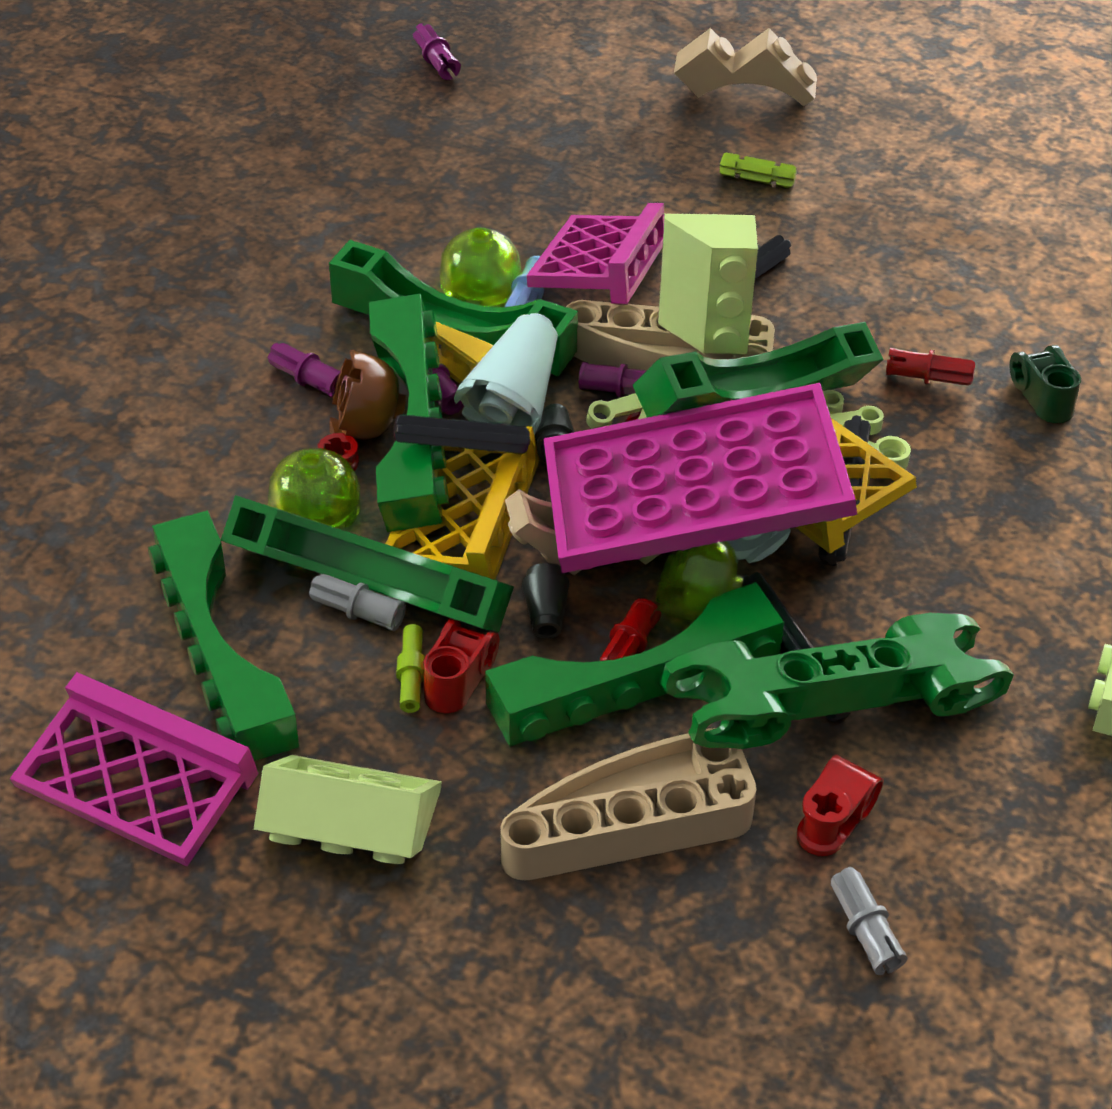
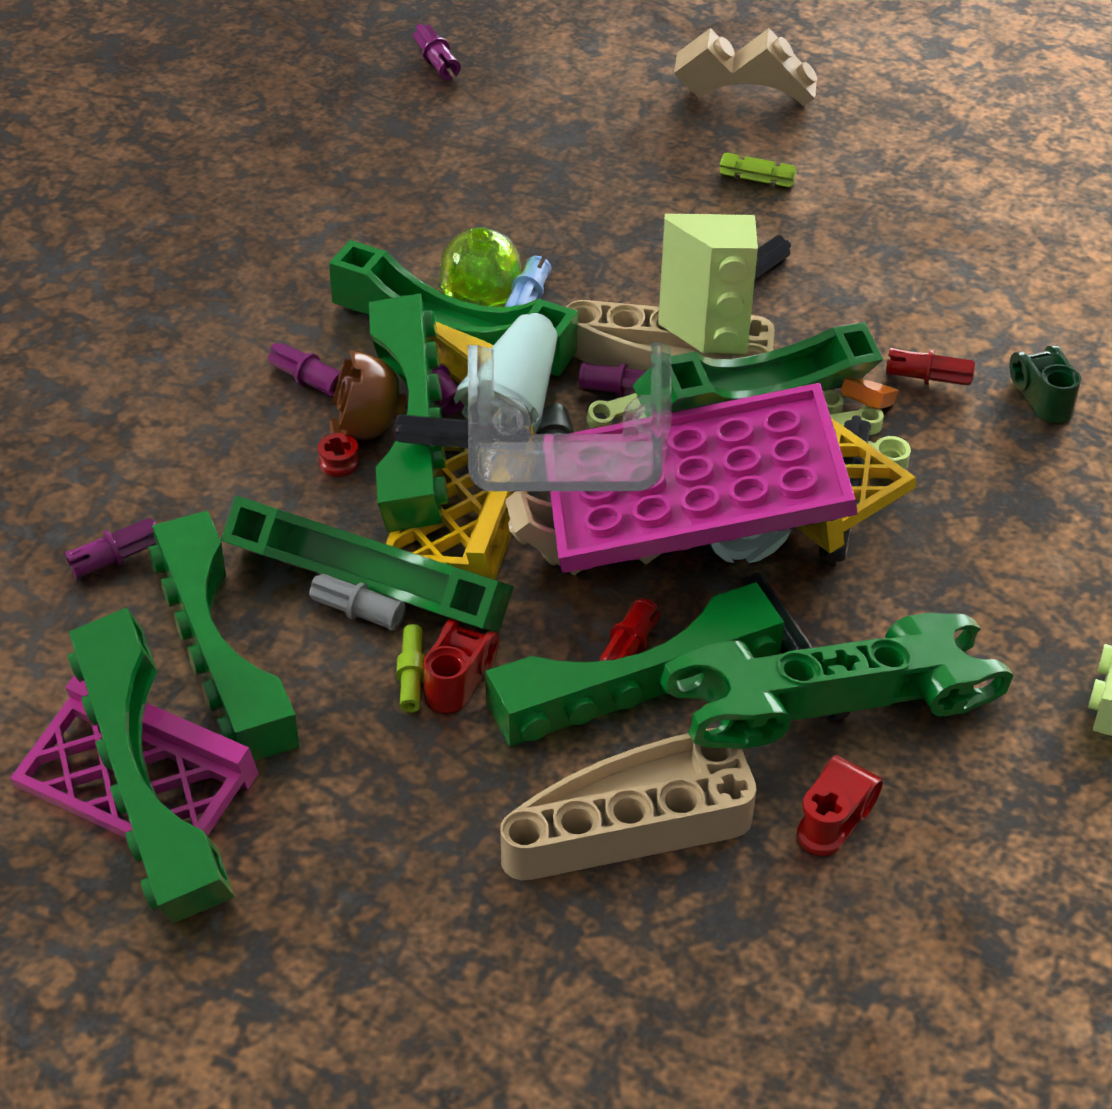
(111, 548): none -> magenta axle
(178, 857): none -> green arch
(316, 487): clear neon green cylinder -> none
(345, 807): yellowish green slope -> none
(510, 458): none -> clear windscreen
(546, 598): pearl dark grey cone -> none
(602, 253): dark pink fence -> none
(695, 578): clear neon green cylinder -> none
(868, 921): light grey axle -> none
(869, 392): none -> orange tile

